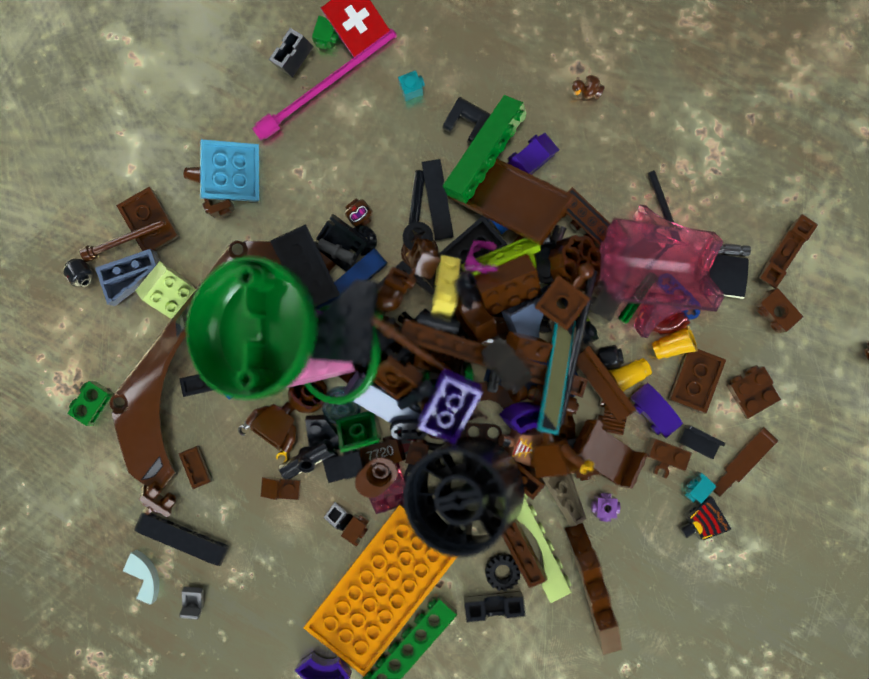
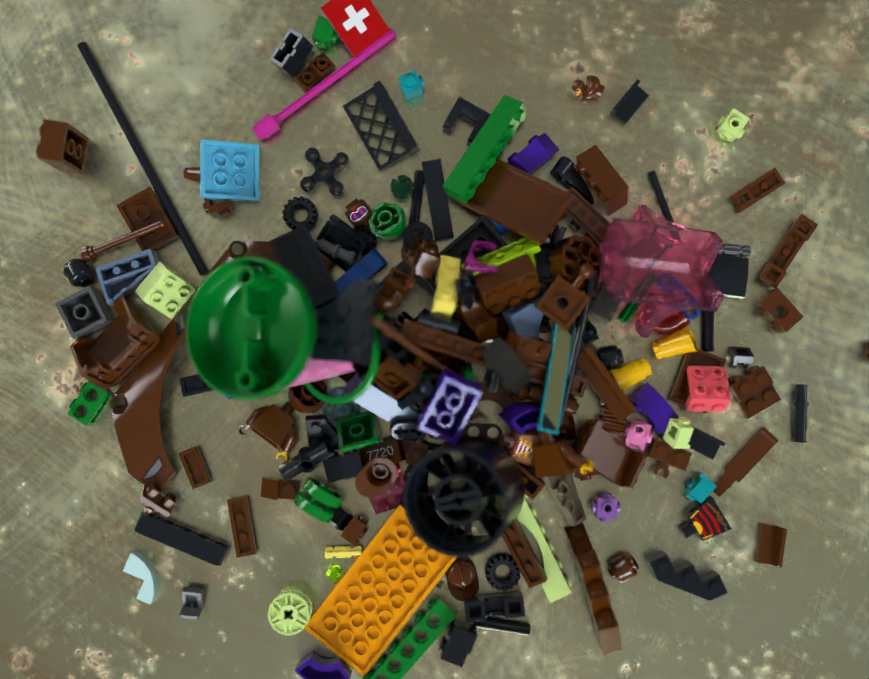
(62, 146): none -> reddish brown brick
(84, 312): none -> dark grey brick
(117, 347): none -> reddish brown windscreen
(143, 159): none -> black piece
(242, 526): none -> reddish brown plate
(292, 599): none -> yellowish green wheel
(300, 203): none -> black tyre
(315, 72): none -> reddish brown slope
(318, 500): none -> green wheel
(319, 166): none -> black gear
(333, 574): none -> clear neon green hinge
(342, 551): none -> light yellow axle
(387, 221): none -> green cone
(395, 118): none -> black fence
(402, 187): none -> clear green gear
(458, 643): none -> black brick
(462, 578): none -> reddish brown piece
(504, 626): none -> black axle
(569, 177): none -> black piece
(603, 179): none -> reddish brown wedge
(623, 568): none -> reddish brown head
(629, 103): none -> black panel
(638, 434): none -> bright pink brick
(678, 433): none -> yellowish green brick
(685, 577): none -> black brick
(708, 331): none -> black axle
(708, 389): none -> coral bracket
(732, 125): none -> yellowish green brick
(741, 355): none -> black tile
(758, 189): none -> reddish brown plate
(771, 544): none -> reddish brown panel
(801, 407): none -> black pin

